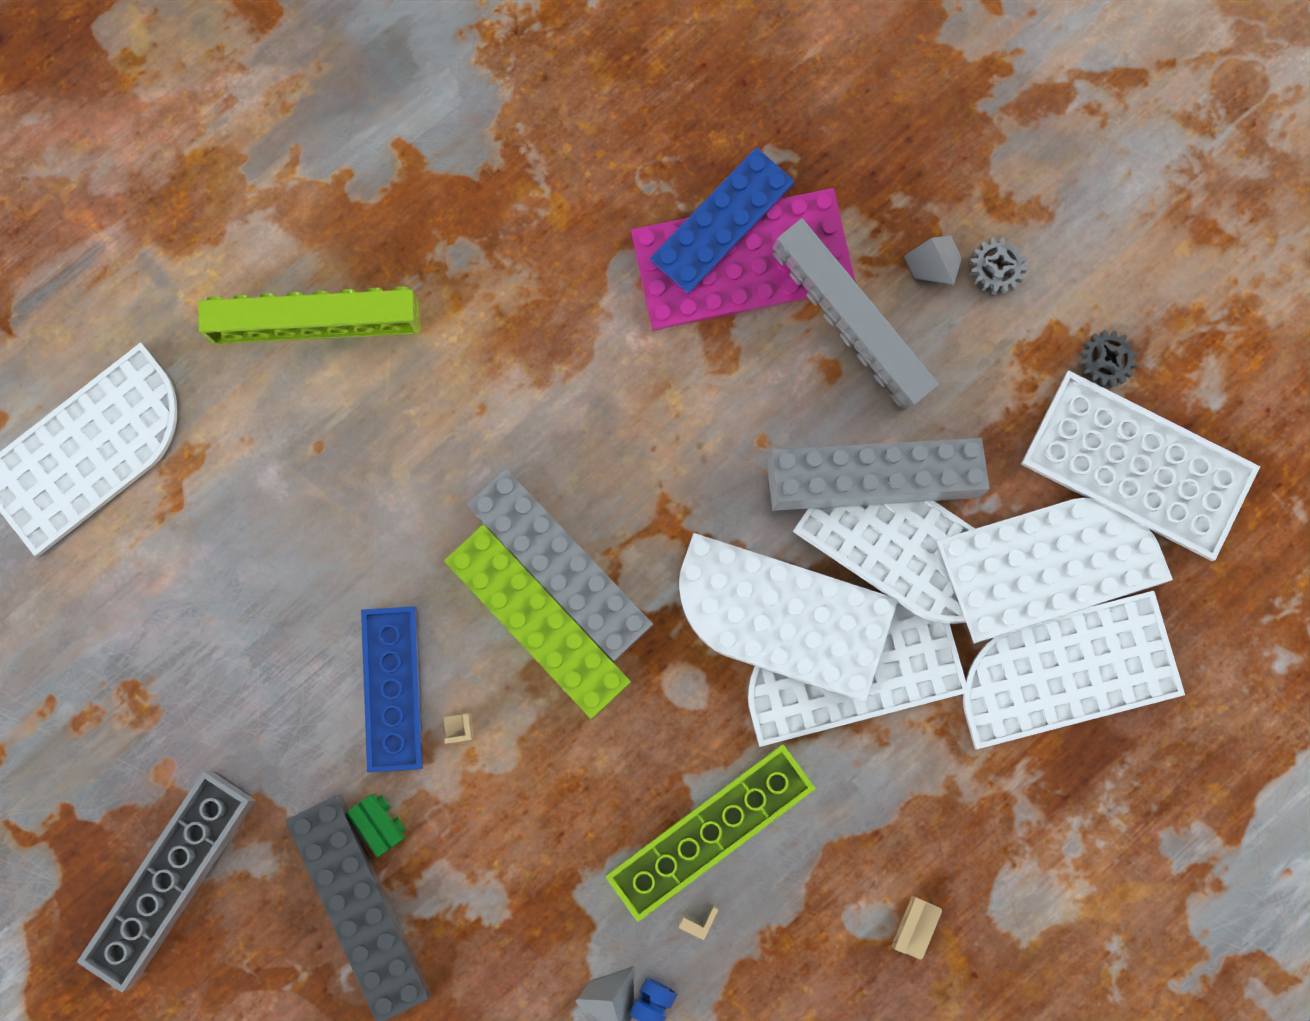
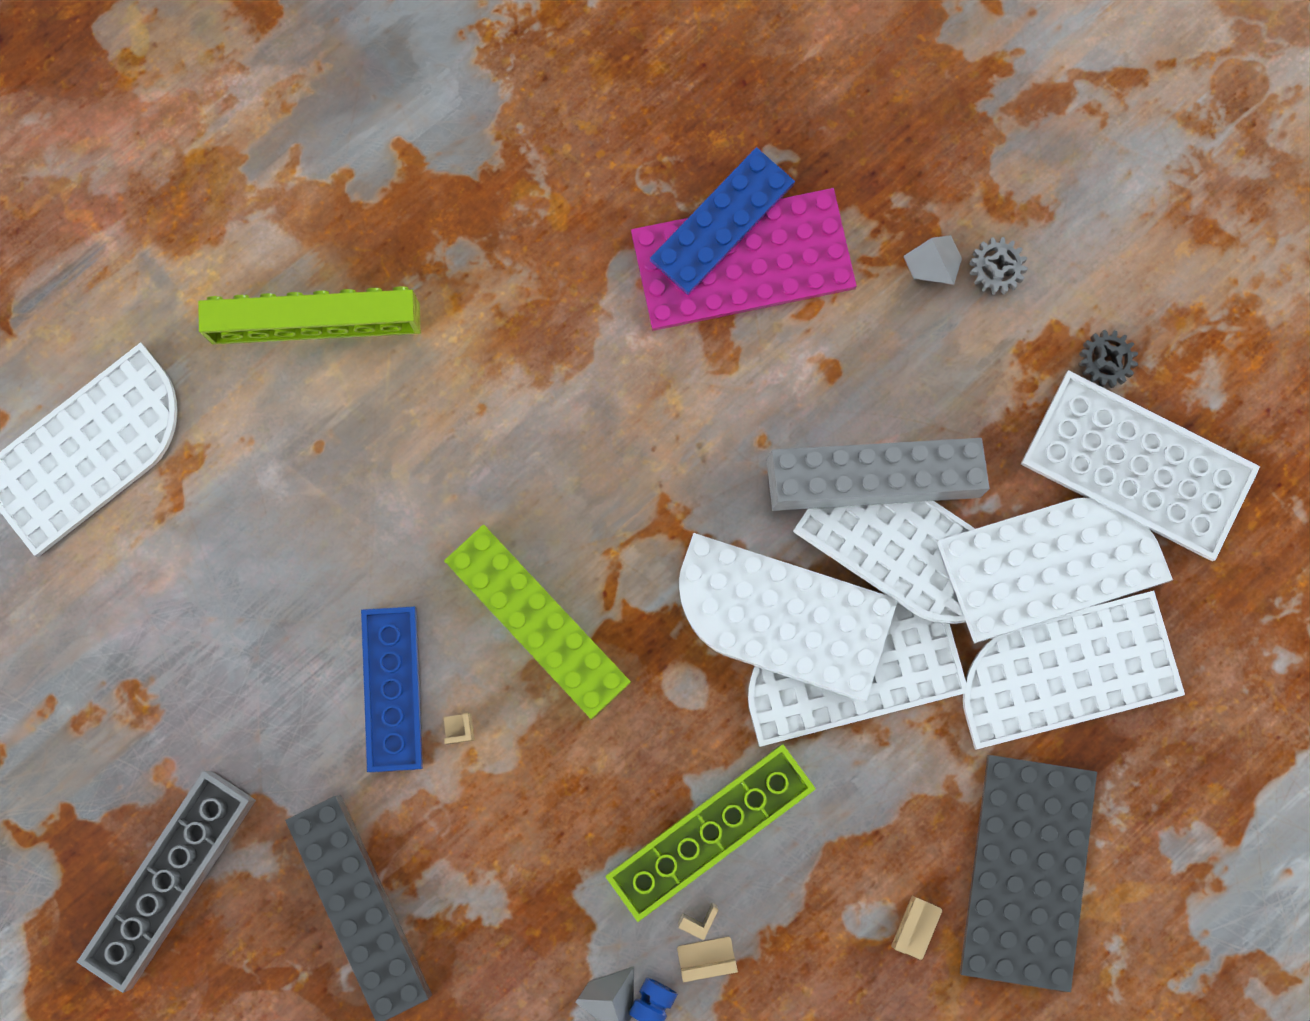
(377, 824): green brick -> none
(560, 565): light grey brick -> none
(707, 959): none -> tan panel
(854, 315): light grey brick -> none
(1028, 873): none -> dark grey plate

